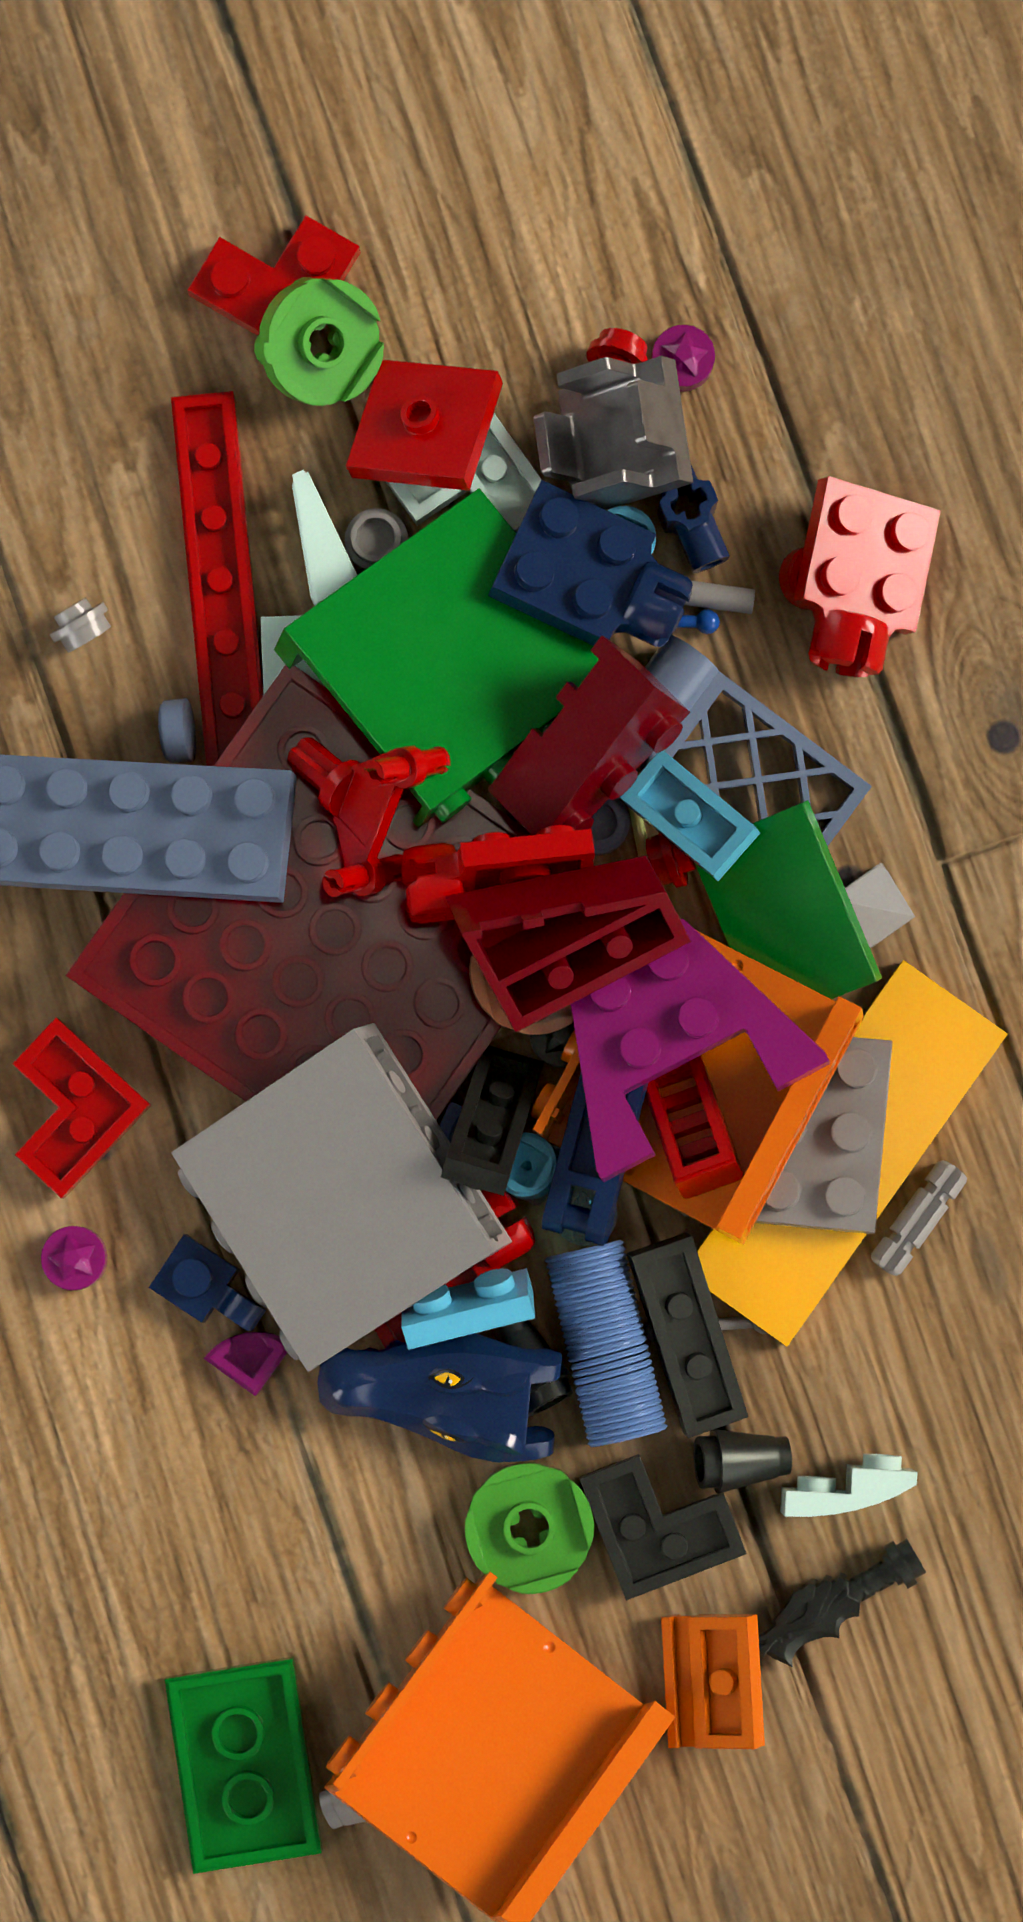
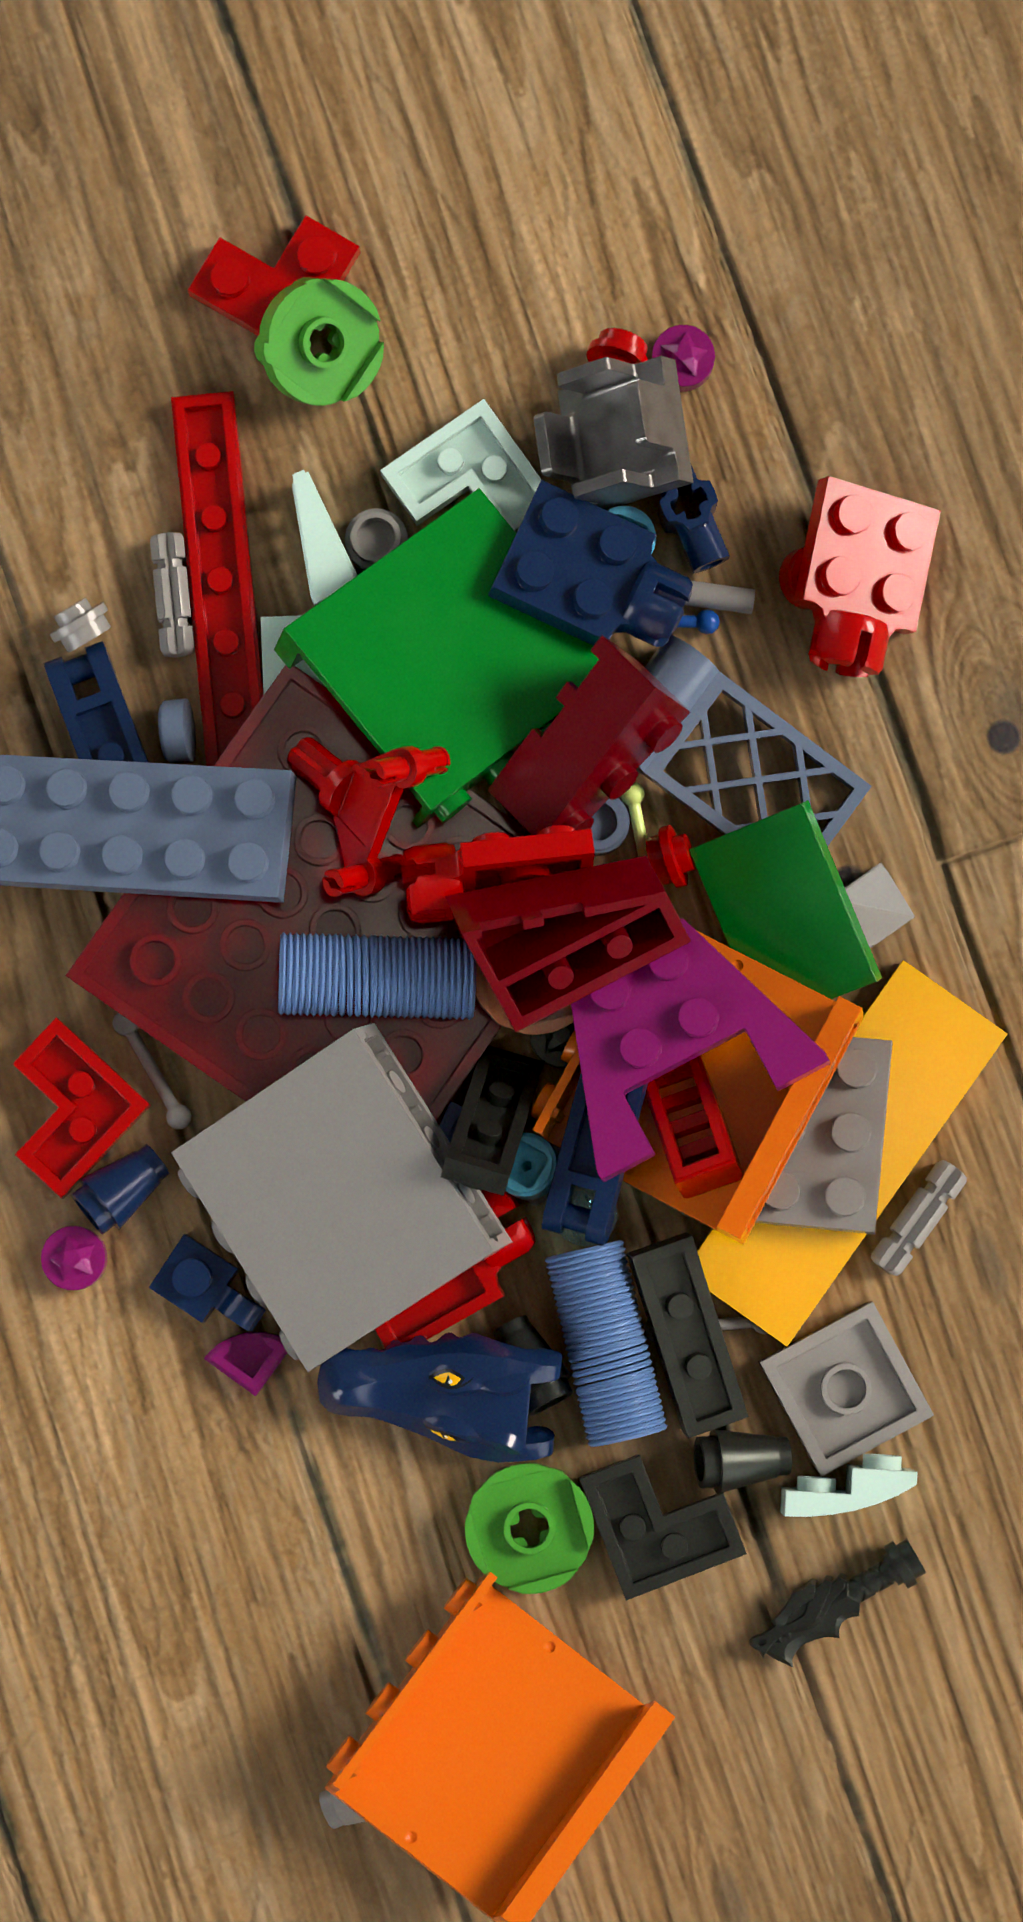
(100, 722): none -> dark blue plate
(120, 1188): none -> dark blue cone
(172, 594): none -> light grey axle
(178, 1114): none -> light grey hinge
(243, 1765): green tile -> none
(397, 976): none -> medium blue piece
(424, 424): red plate -> none
(469, 1308): medium azure plate -> none
(690, 815): medium azure plate -> none
(713, 1681): orange plate -> none
(846, 1388): none -> light grey tile

